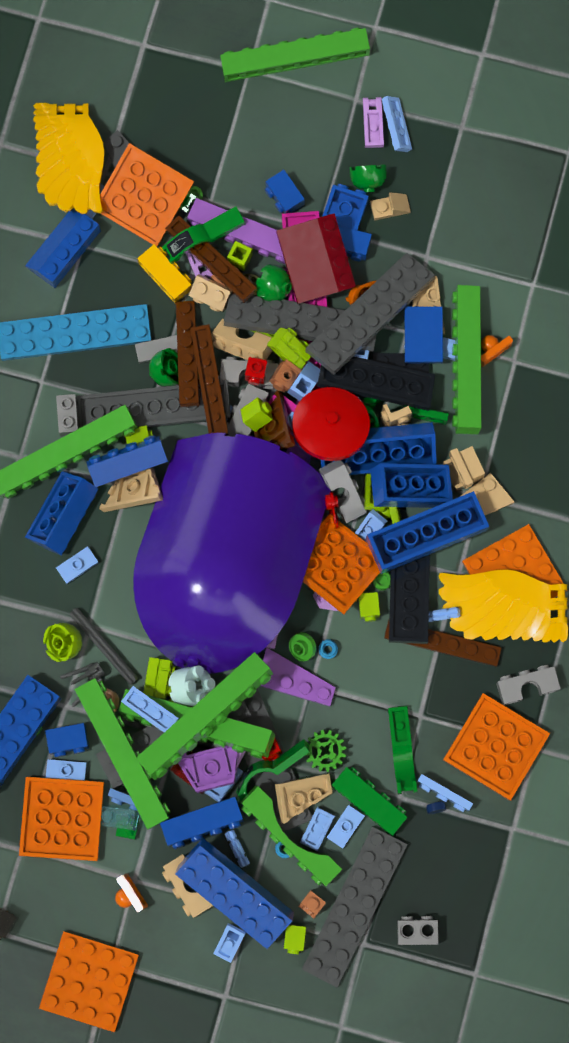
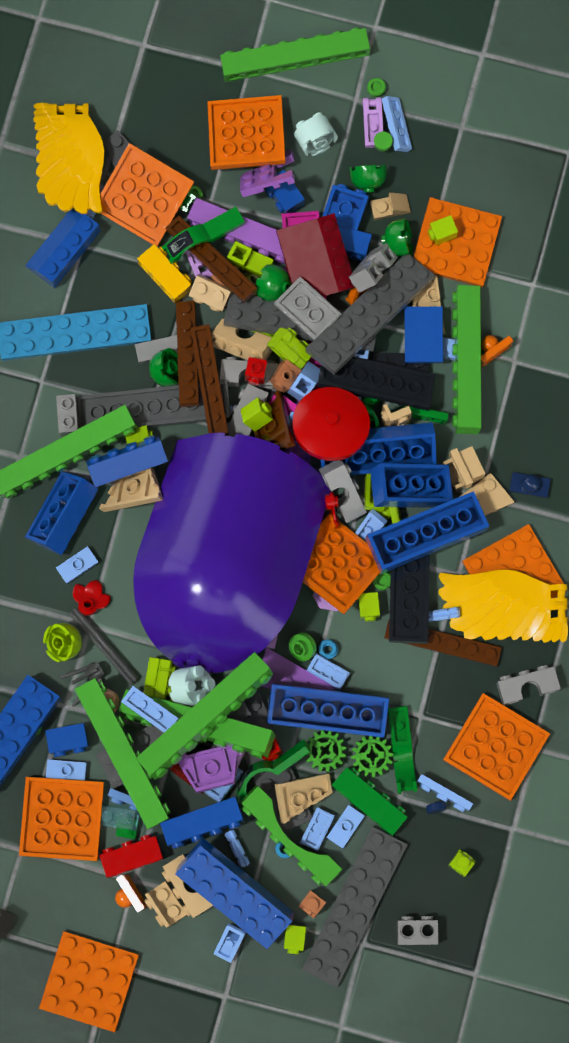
(90, 594): none -> red plate
(131, 856): none -> red brick
(165, 905): none -> tan bracket
(246, 132): none -> orange plate
(256, 263): none -> lime brick
(265, 176): none -> medium lavender wing
(307, 308): none -> light grey tile
(315, 134): none -> light aqua brick
(327, 710): none -> blue brick
(328, 671): none -> light blue plate
(363, 756): none -> bright green gear
(369, 270): none -> light grey arch
(376, 87): none -> bright green tile
(383, 141): none -> bright green tile
(398, 237): none -> green cylinder
(442, 230): none -> lime brick
(462, 863): none -> lime brick
(469, 254): none -> orange plate
(529, 485): none -> dark blue tile

